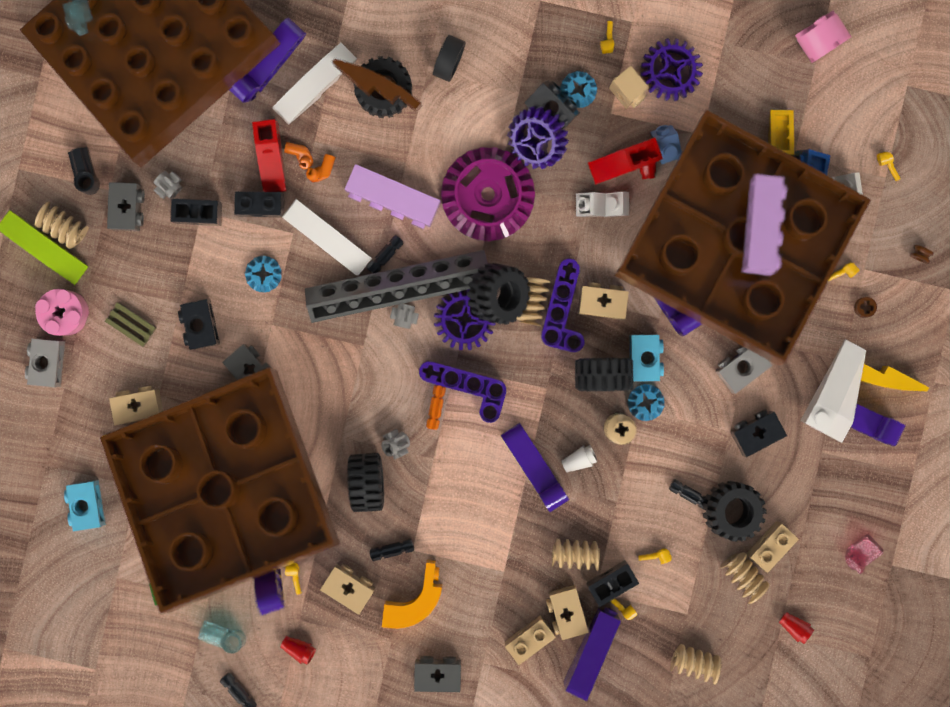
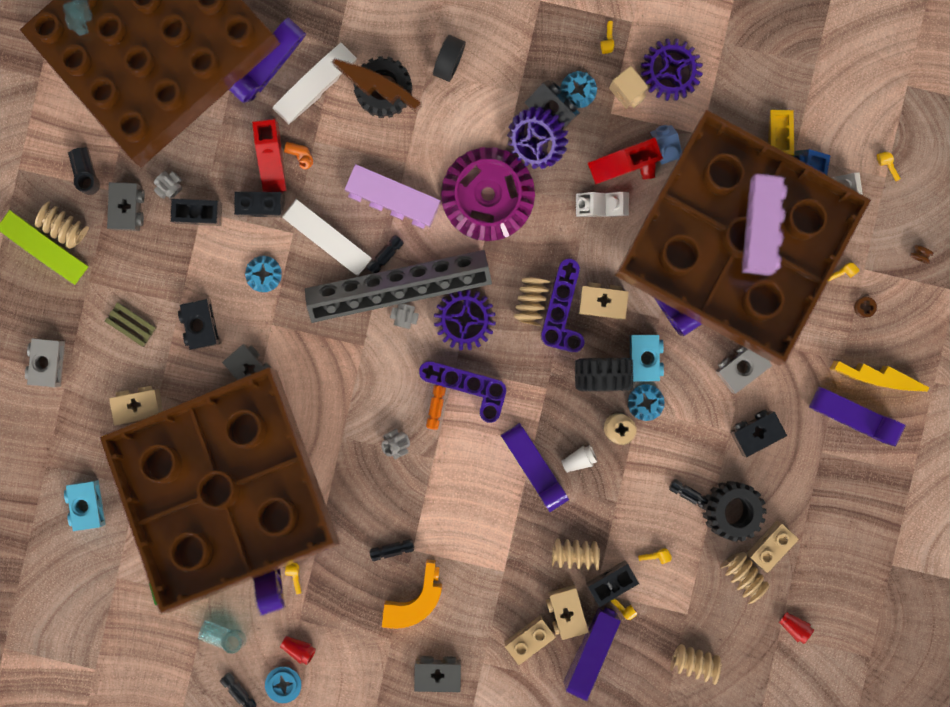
(50, 306): bright pink brick -> none
(277, 693): none -> dark azure gear
(321, 172): orange arm -> none
(353, 599): tan brick -> none
(365, 482): black tyre -> none
(485, 291): black tyre -> none
(822, 36): bright pink brick -> none
(836, 397): white wedge -> none
(862, 553): clear pink bracket -> none

